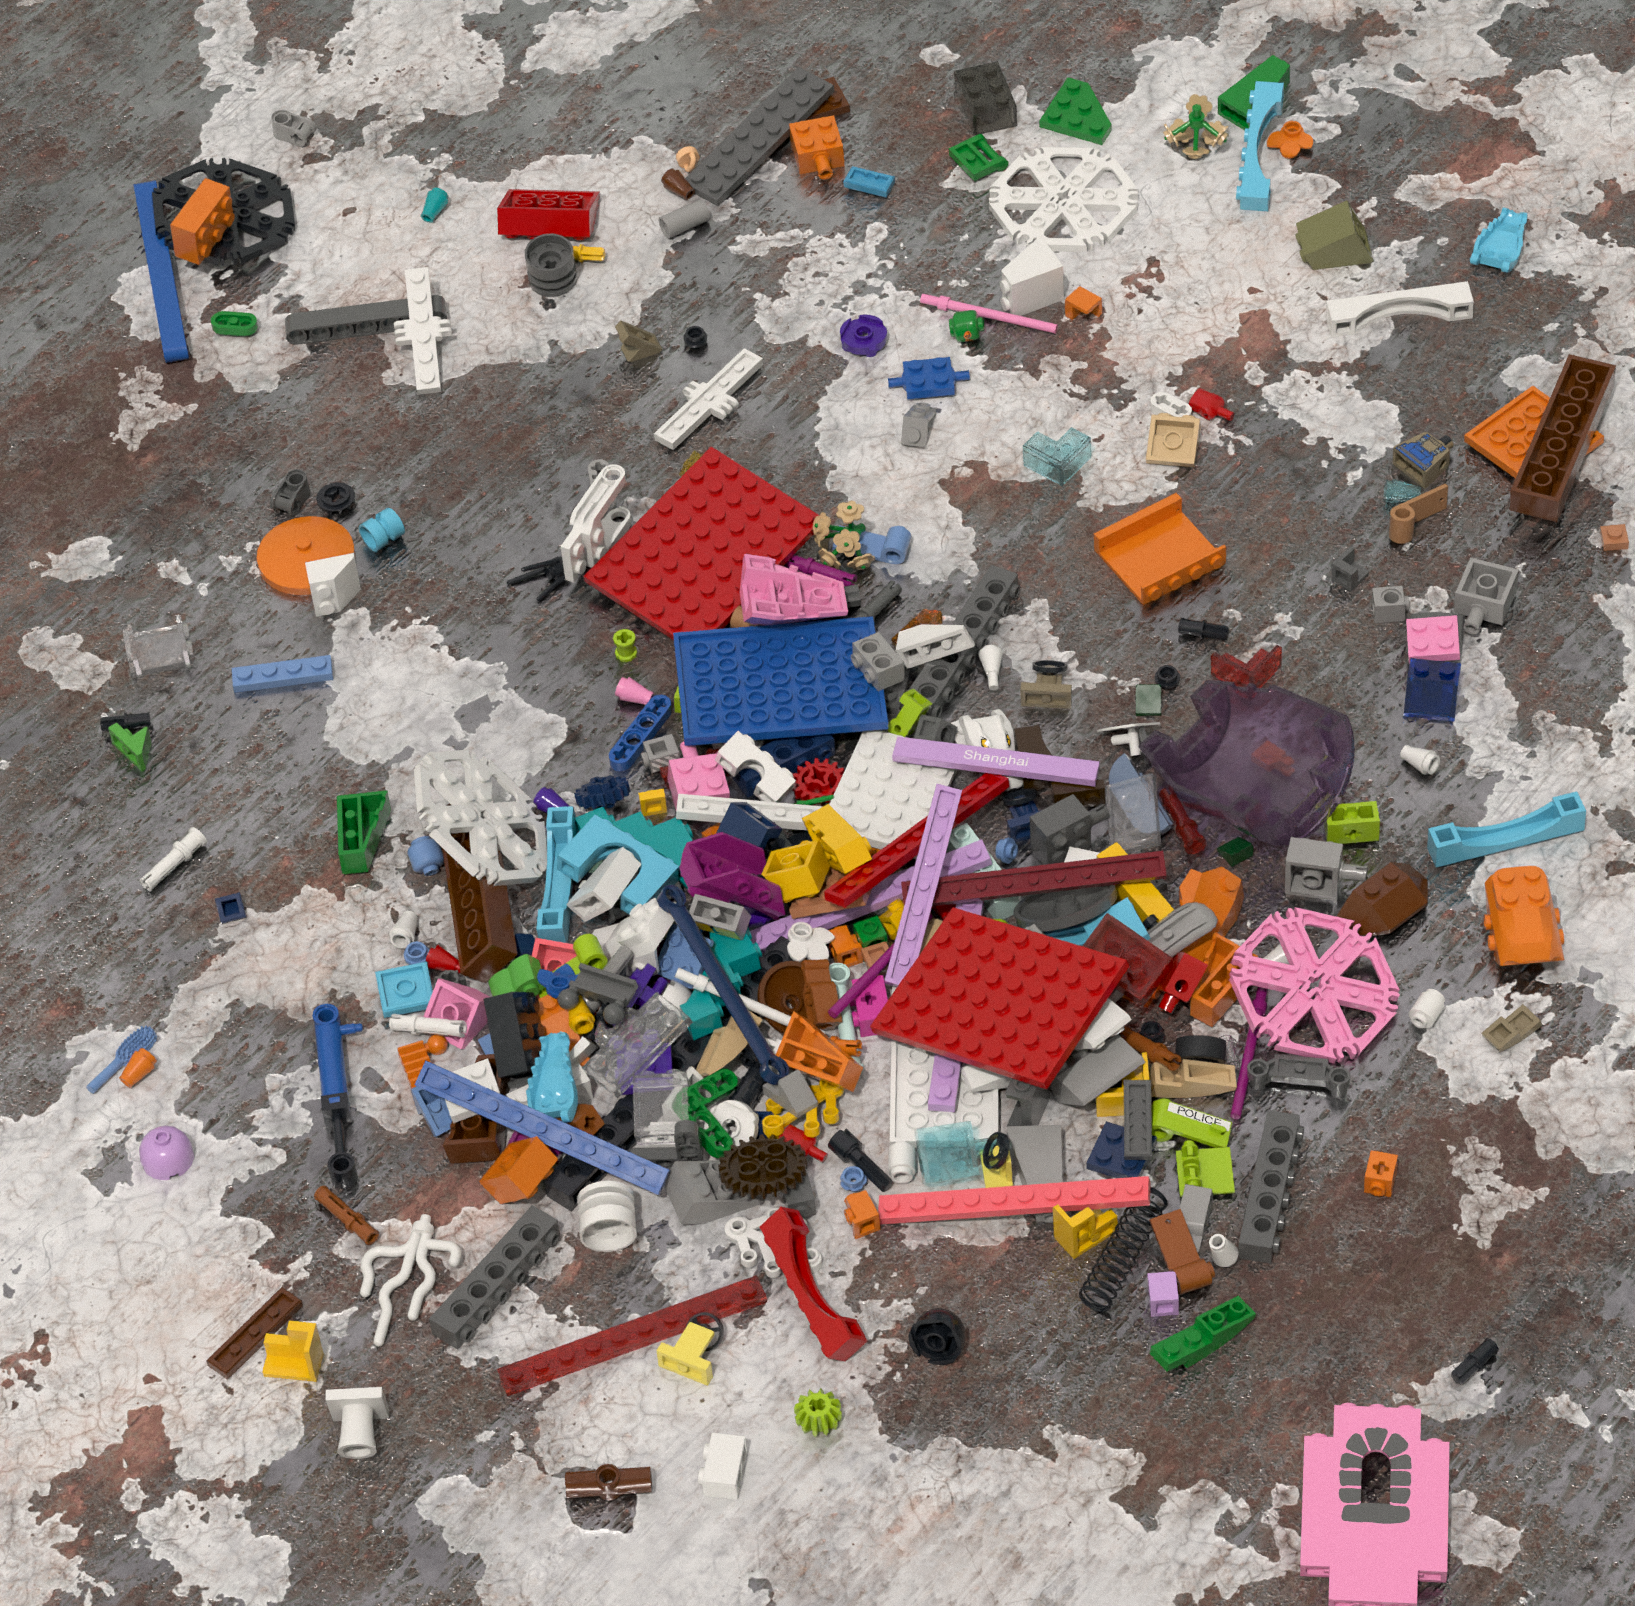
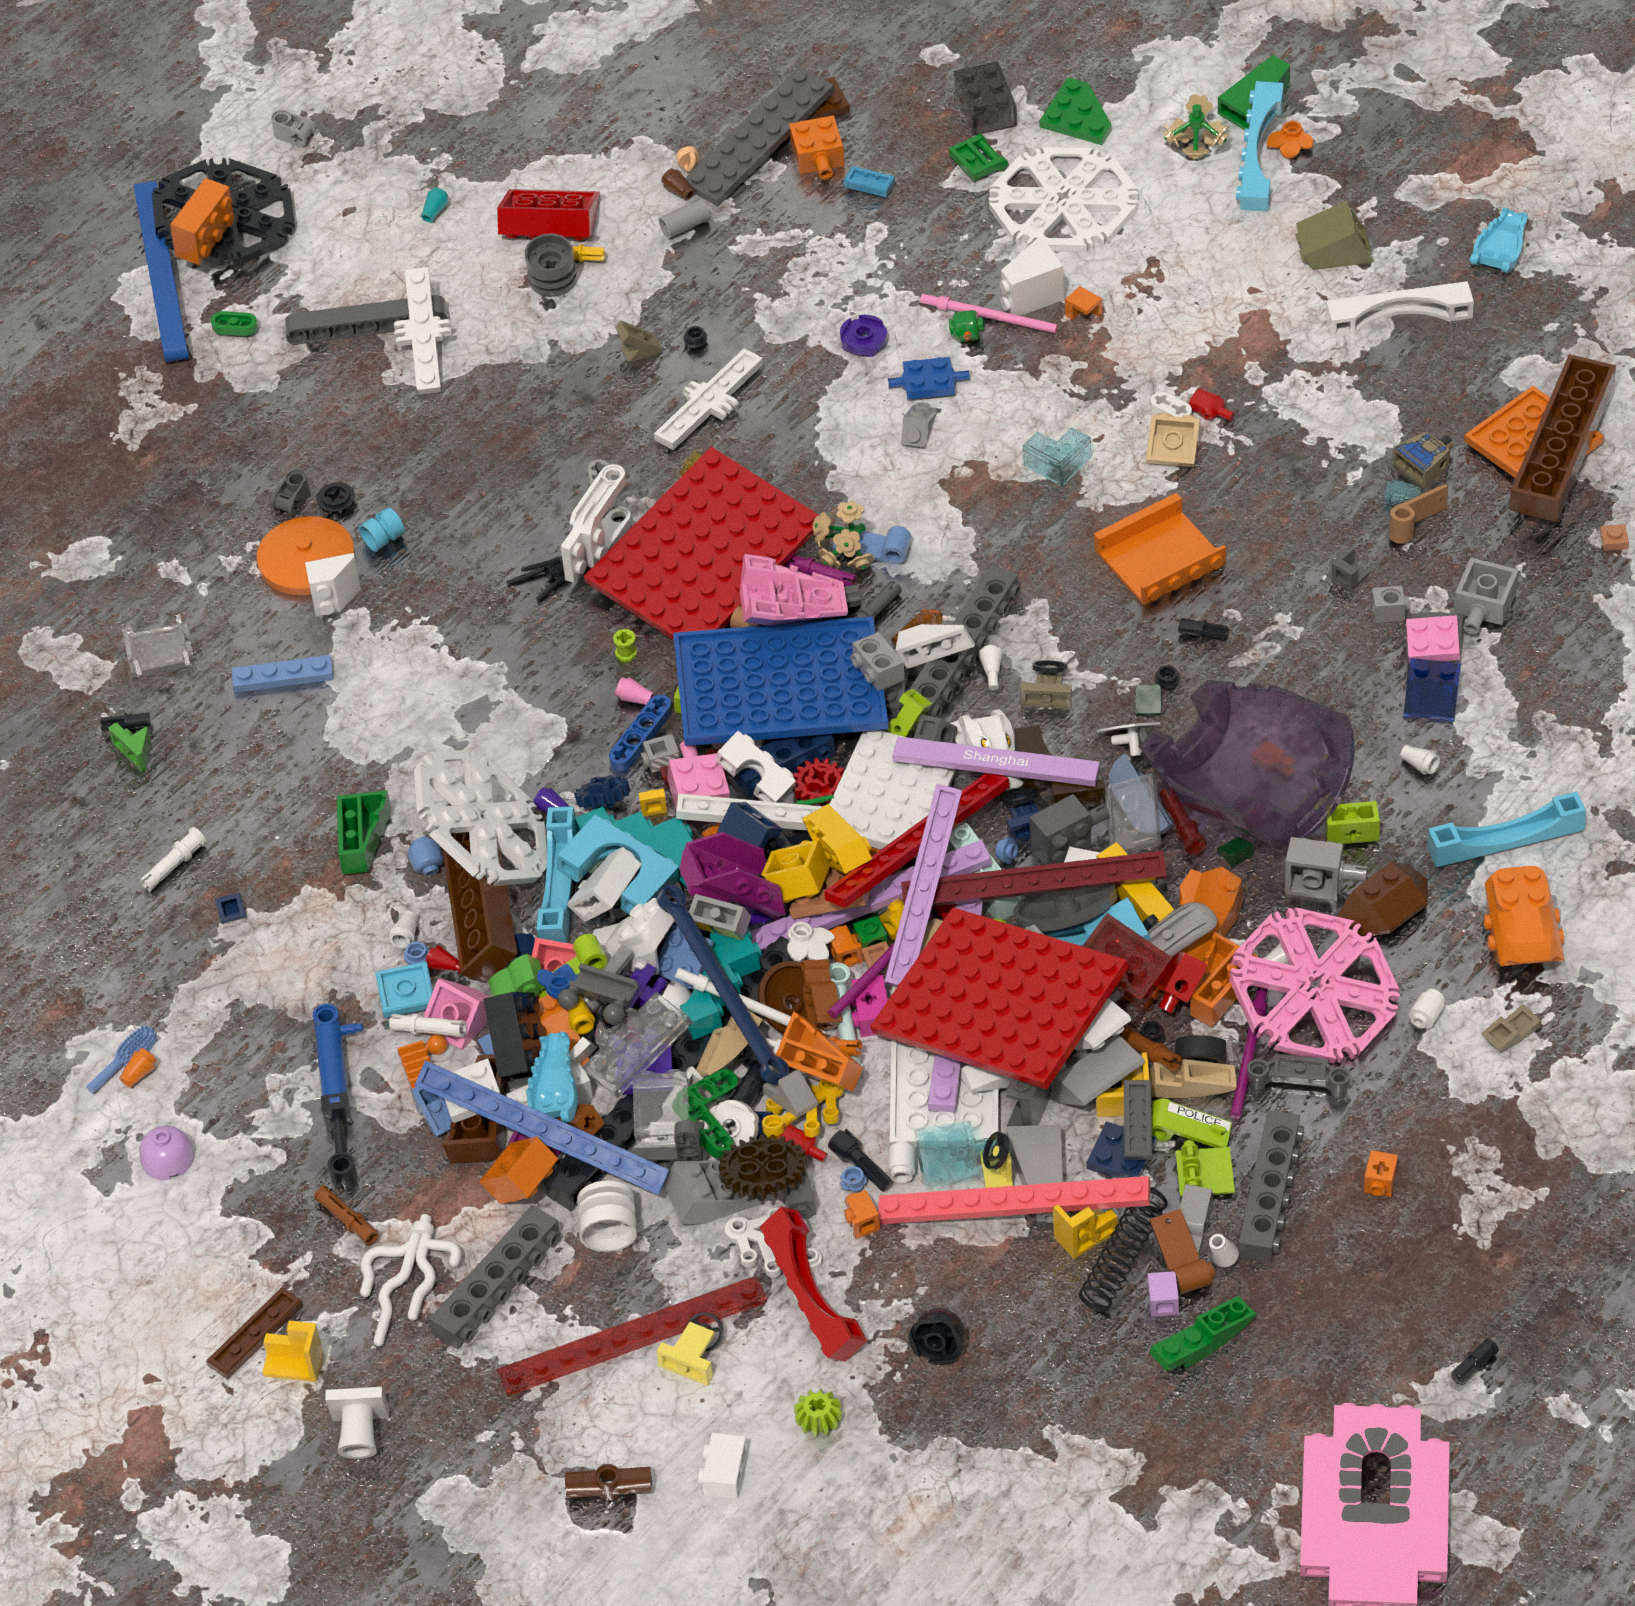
(1255, 671): clear red panel -> none

